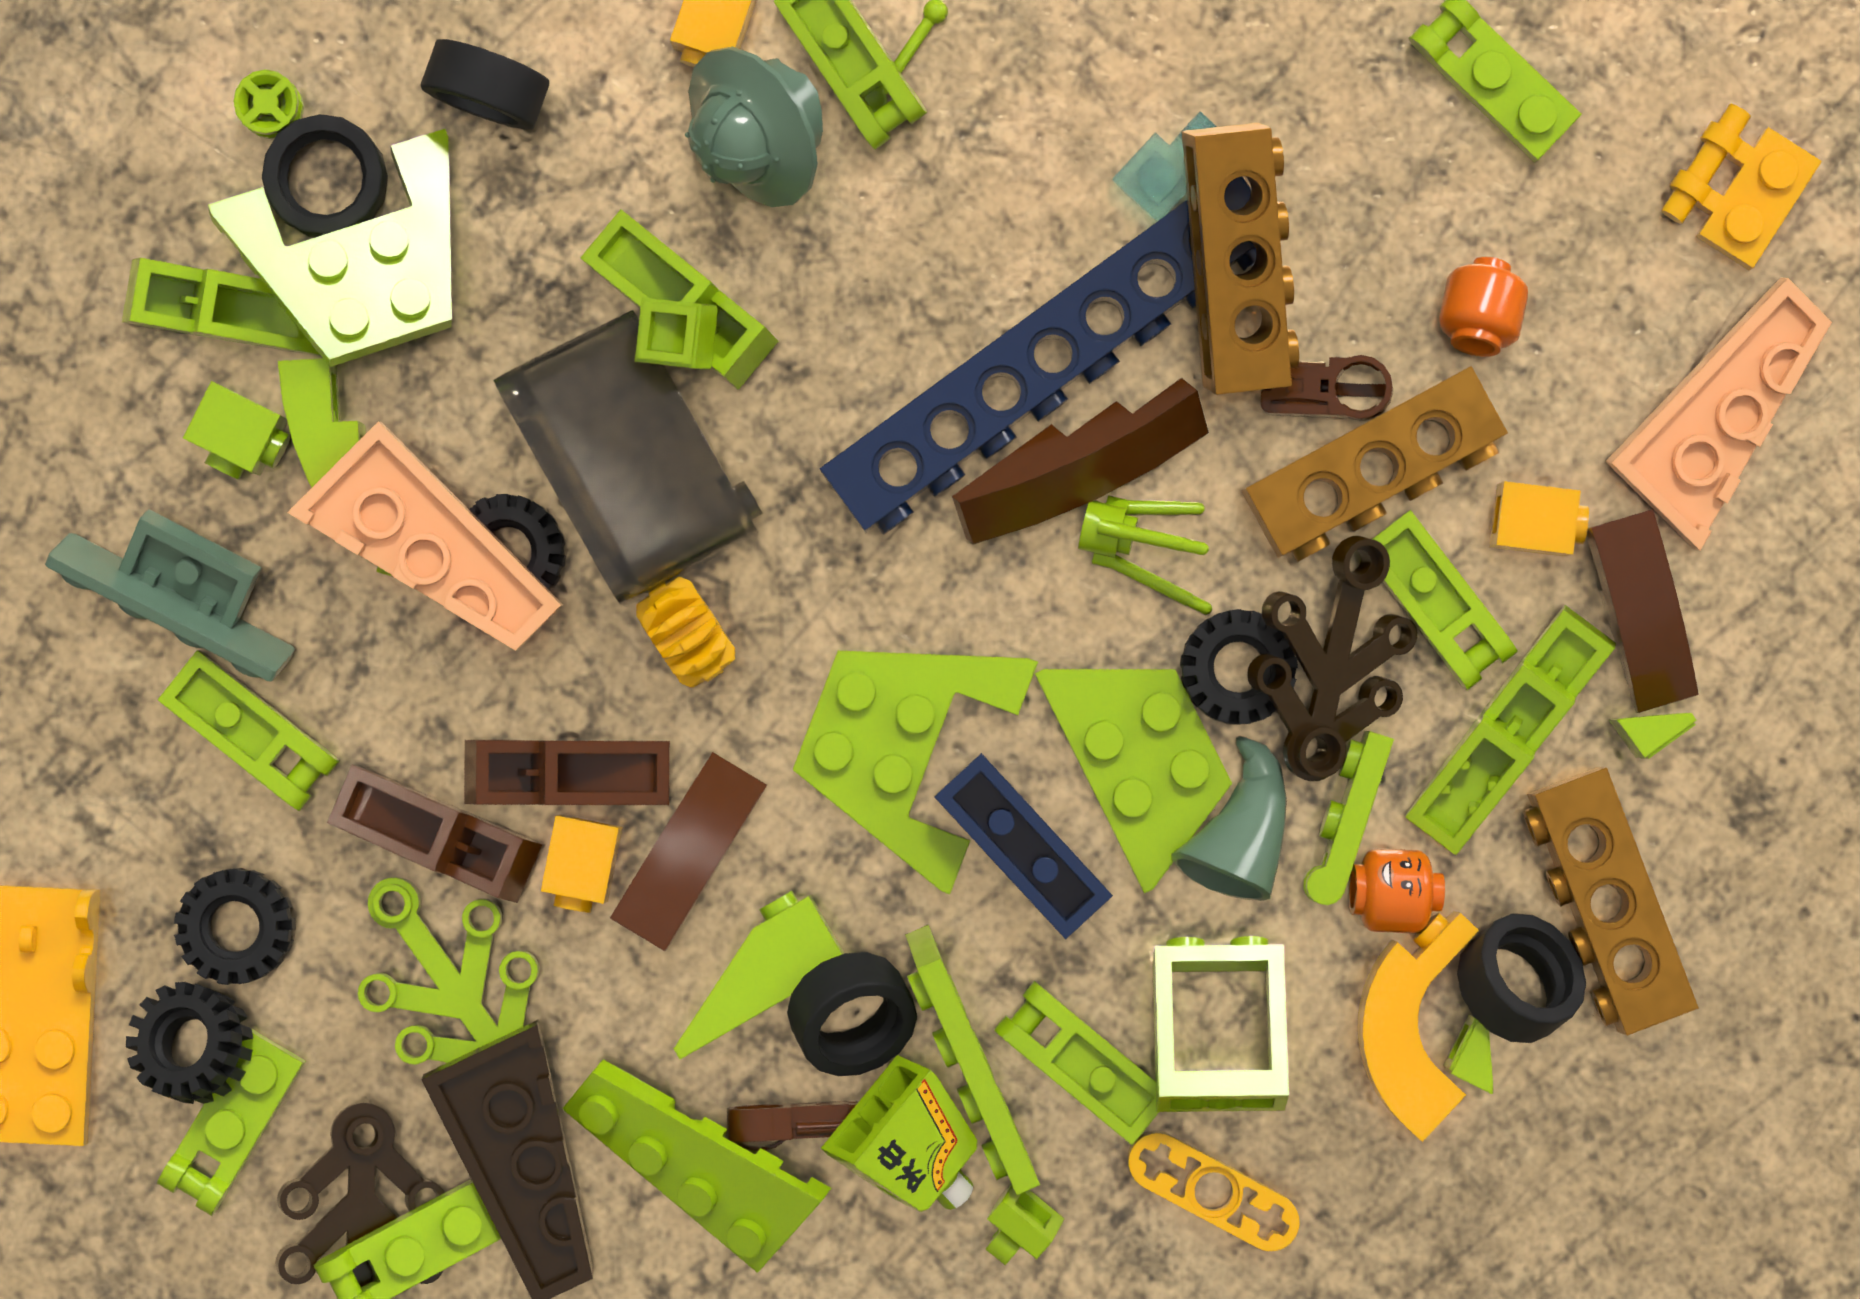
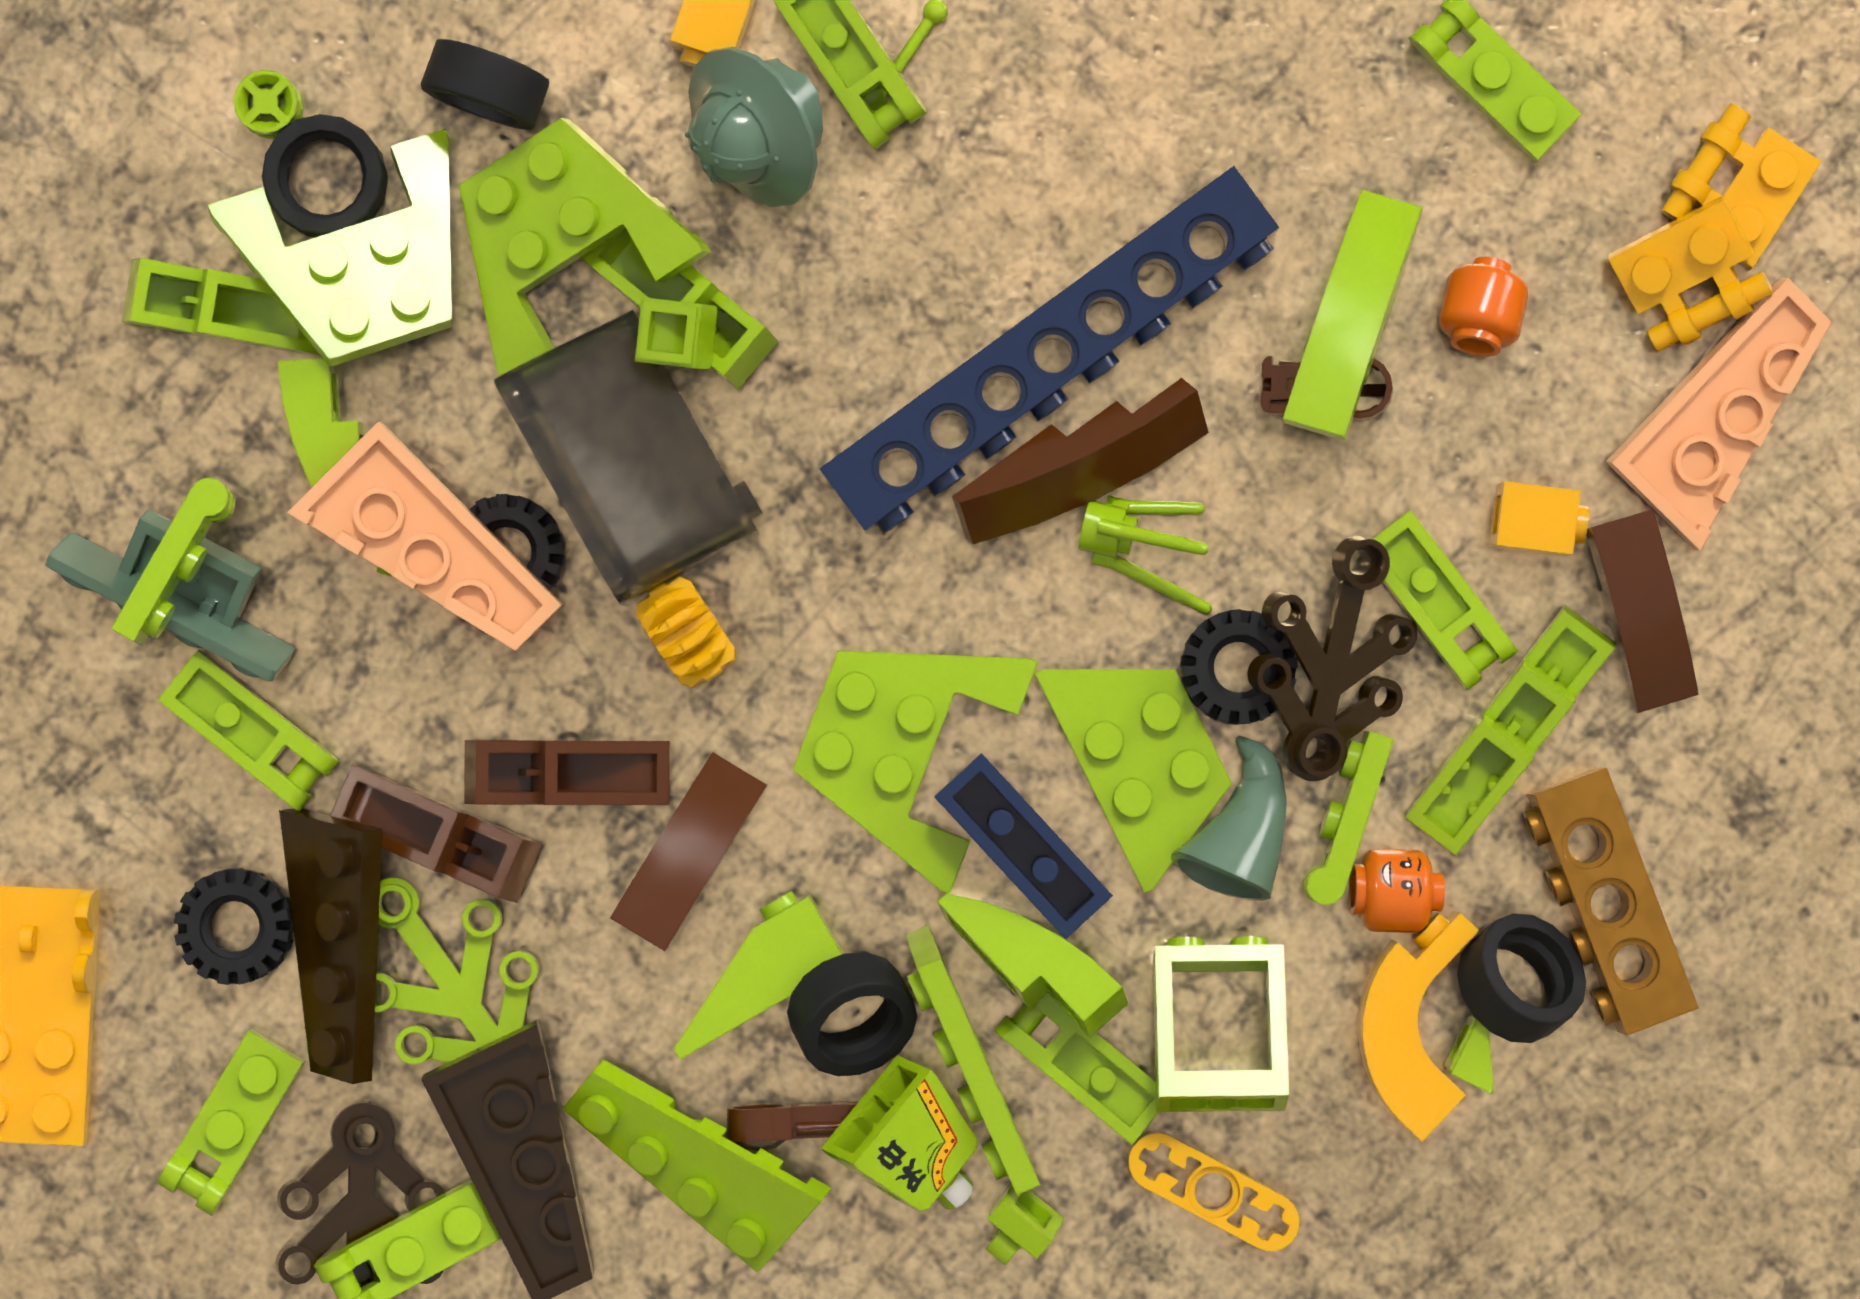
(158, 1032): black tyre -> none
(175, 559): none -> lime plate
(237, 432): lime brick -> none
(335, 917): none -> dark brown wing
(545, 211): none -> lime wing
(580, 862): yellow brick -> none
(1036, 961): none -> lime slope
(1157, 172): clear light blue plate -> none
(1211, 162): pearl gold brick -> none
(1352, 315): none -> lime slope
(1456, 403): pearl gold brick -> none
(1652, 733): lime slope -> none
(1681, 256): none -> yellow plate

